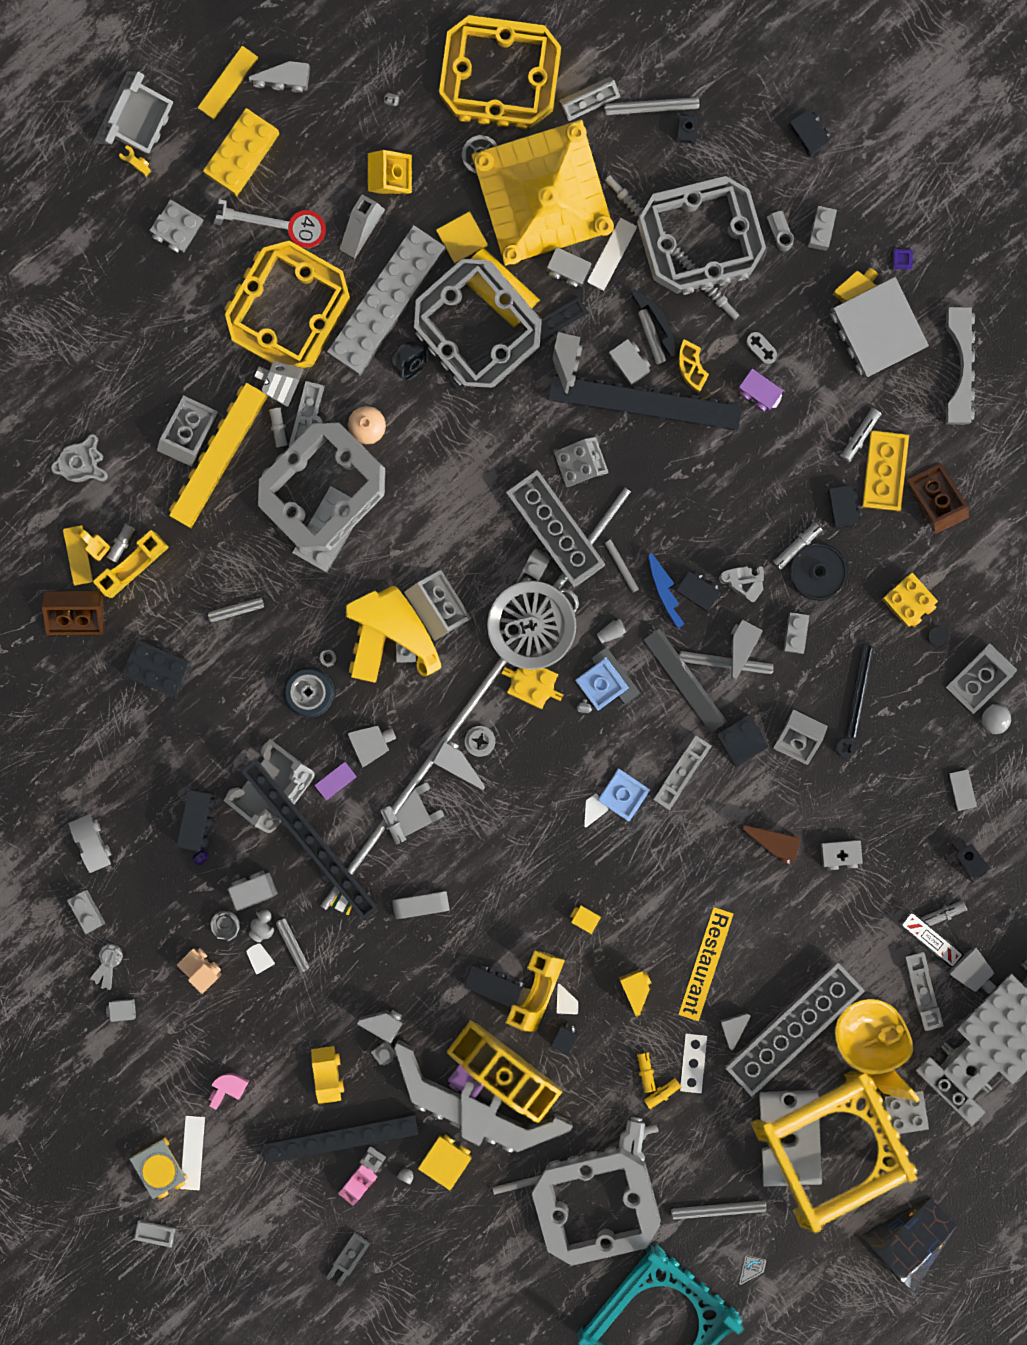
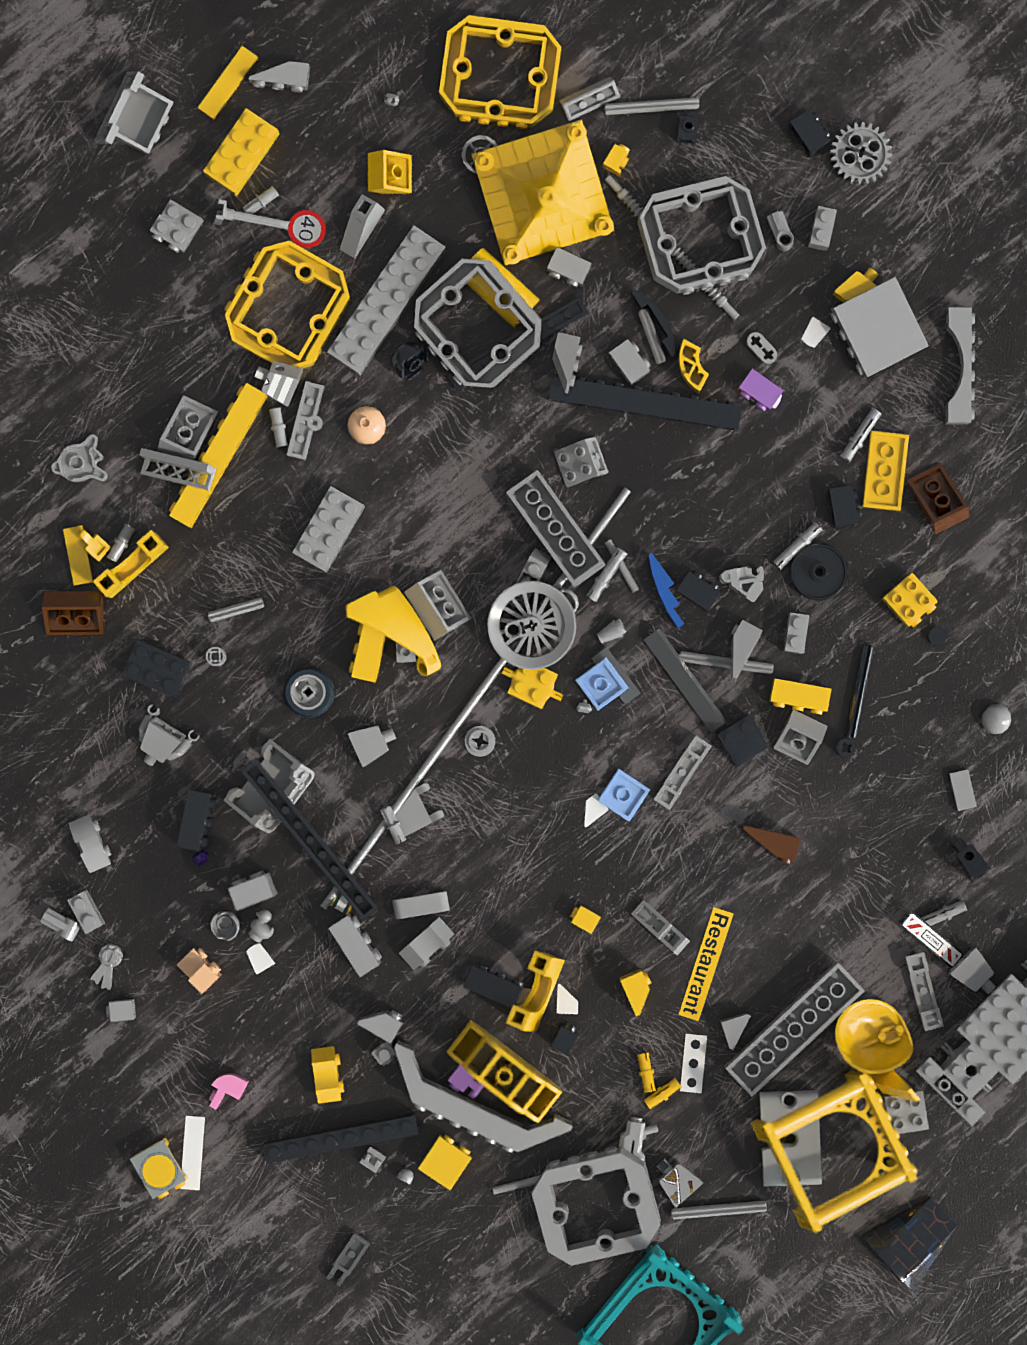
(65, 926): none -> light grey piece
(139, 164): yellow plate -> none
(154, 1233): light grey tile -> none
(161, 739): none -> light grey torso
(177, 462): none -> light grey fence
(219, 656): none -> light grey wheel
(260, 201): none -> light grey axle
(282, 470): light grey panel -> none
(292, 945): light grey axle -> none
(322, 658): light grey axle -> none
(335, 781): medium lavender tile -> none
(356, 944): none -> light grey brick
(357, 1184): bright pink brick -> none
(425, 944): none -> light grey brick
(455, 762): light grey slope -> none
(462, 237): yellow tile -> none
(476, 1115): light grey flag -> none
(609, 570): none -> light grey pin
(612, 254): white sticker -> none
(616, 159): none -> yellow brick
(660, 927): none -> light grey slope
(678, 1181): none -> light grey torso
(752, 1268): light grey sticker -> none
(800, 696): none -> yellow brick
(815, 332): none -> white sticker
(851, 860): light grey brick -> none
(855, 170): none -> light grey gear
(903, 259): dark purple tile -> none
(981, 678): light grey slope -> none

